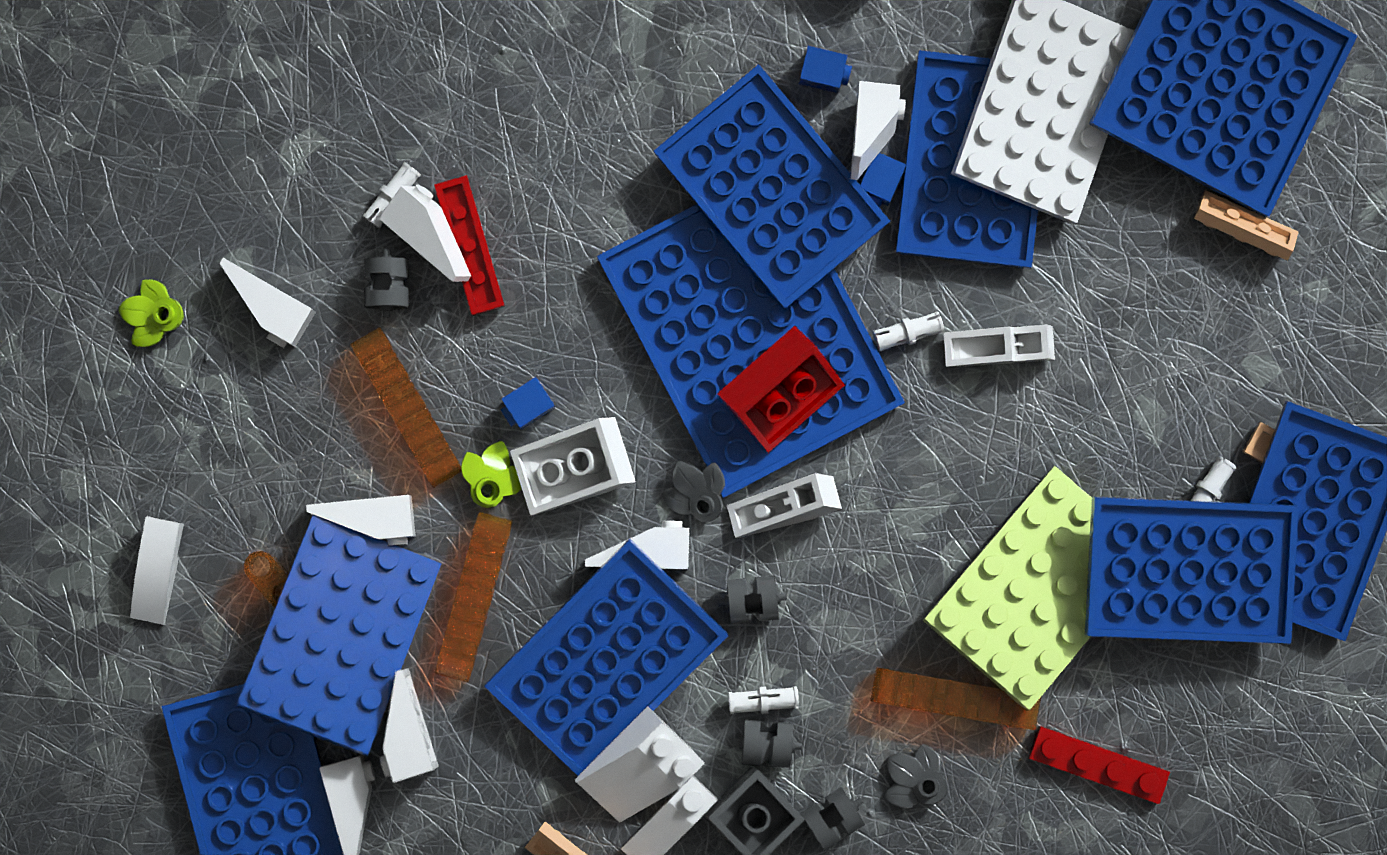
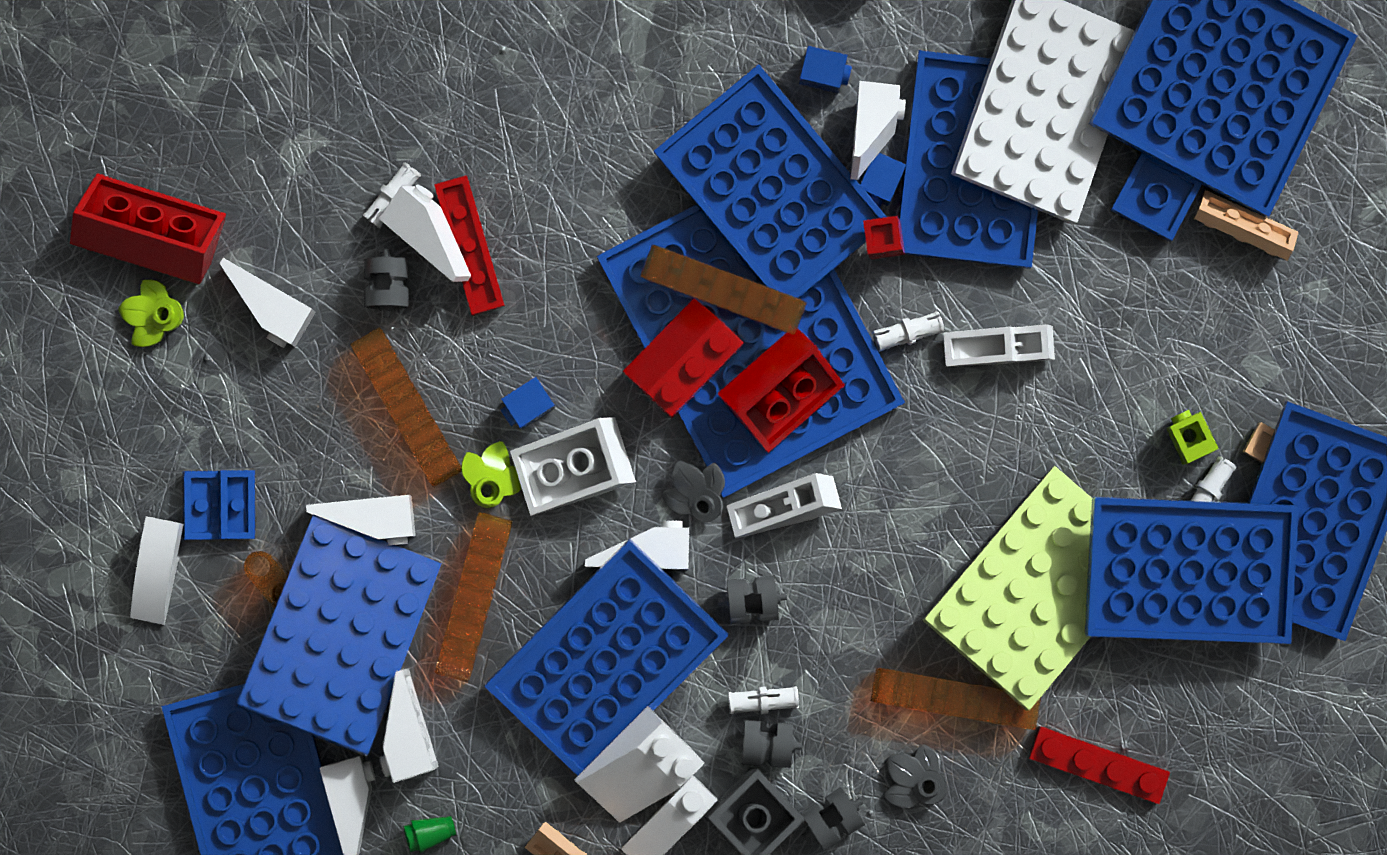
(147, 228): none -> red slope
(218, 504): none -> blue slope
(427, 833): none -> green cone
(683, 358): none -> red slope
(723, 289): none -> clear orange beam
(884, 237): none -> red panel
(1156, 197): none -> blue plate
(1203, 440): none -> lime brick

